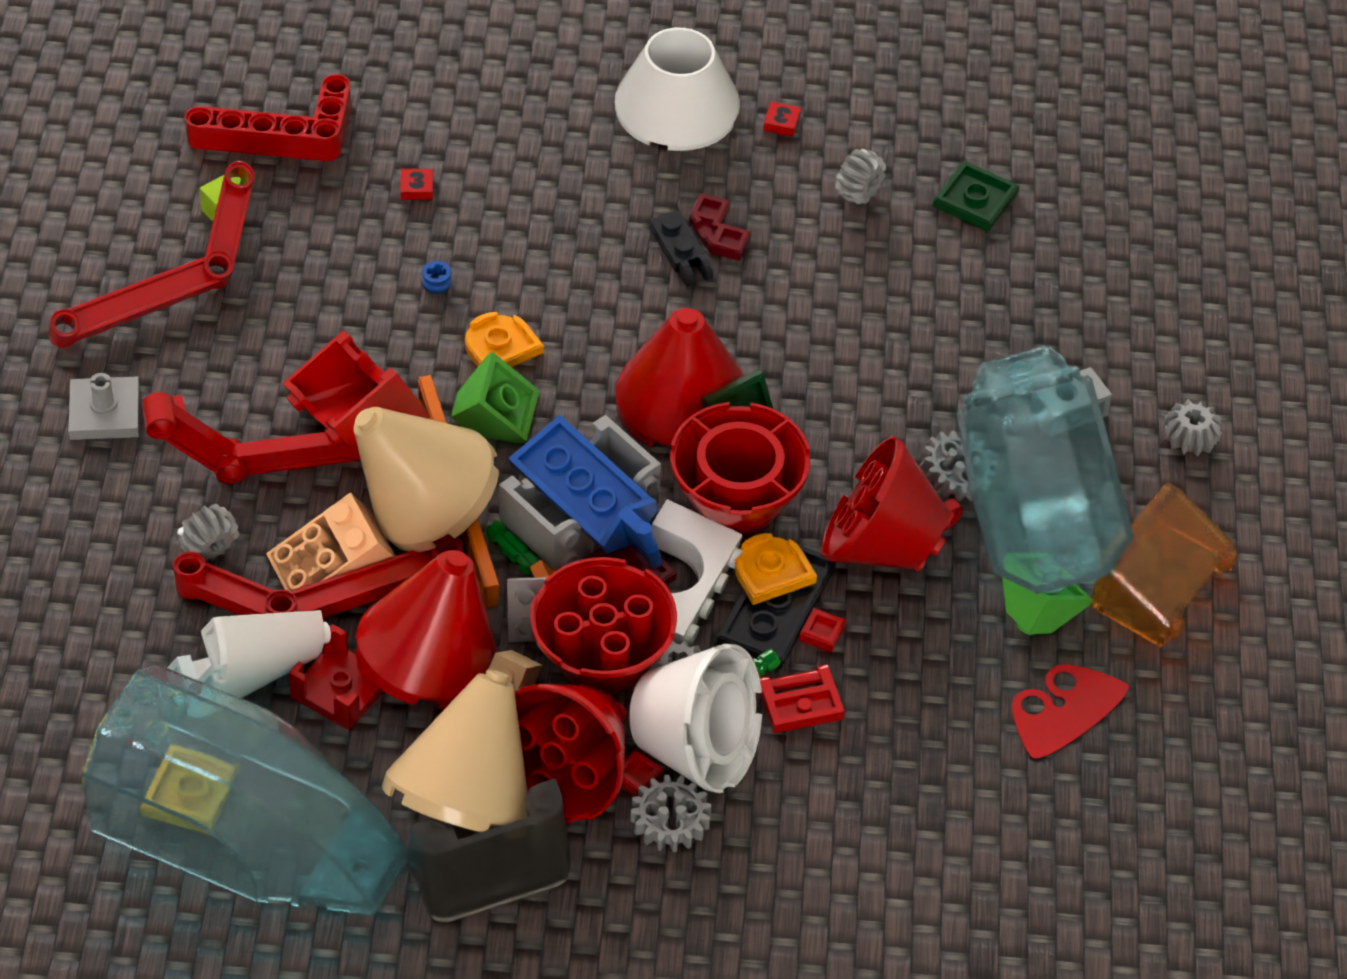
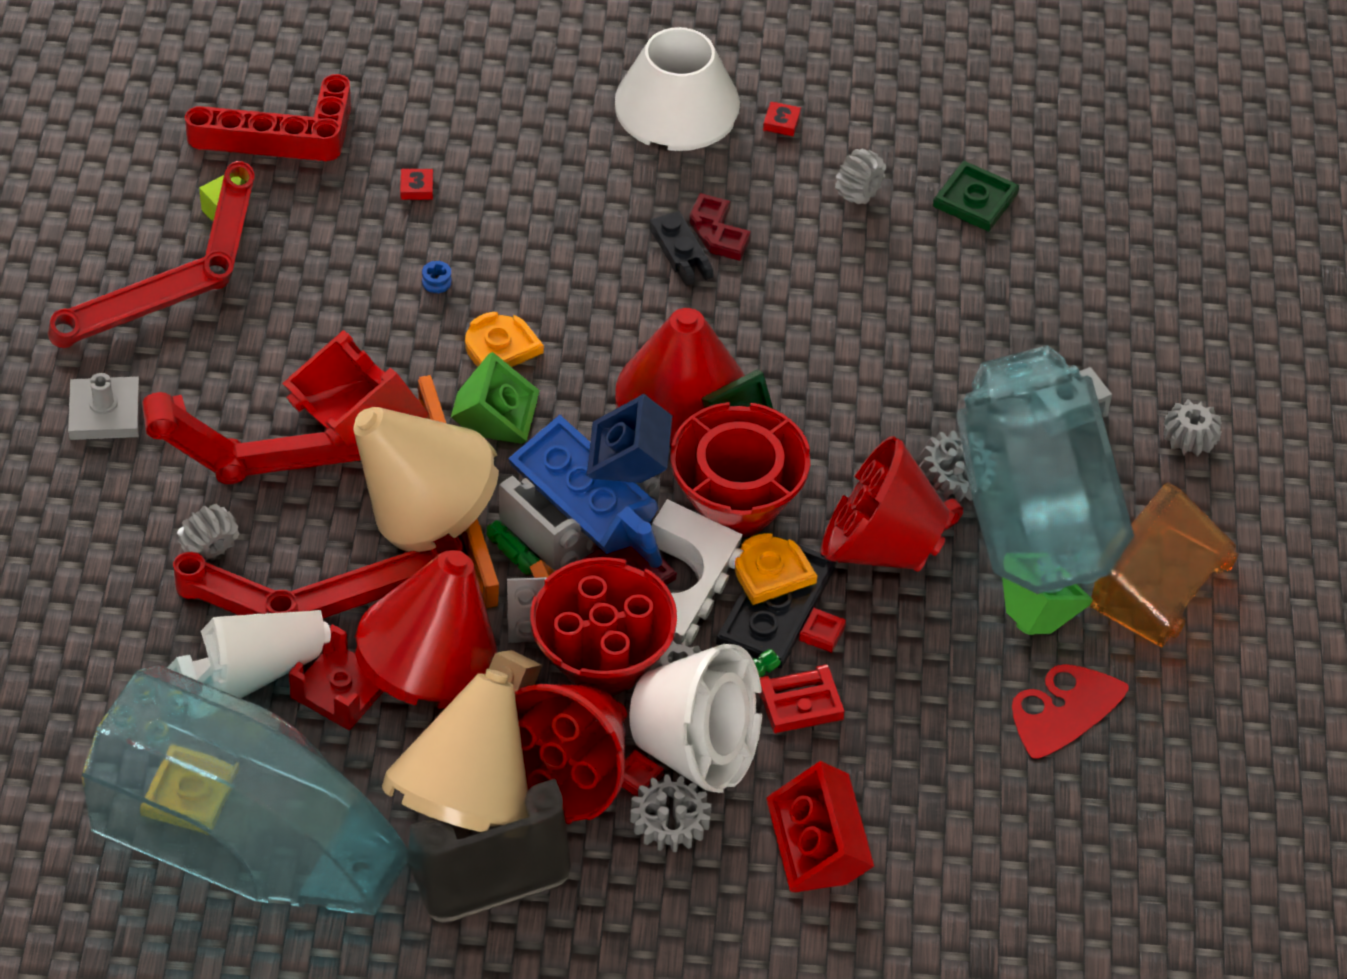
(330, 545): light nougat slope -> none
(630, 442): none -> dark blue slope
(819, 829): none -> red slope

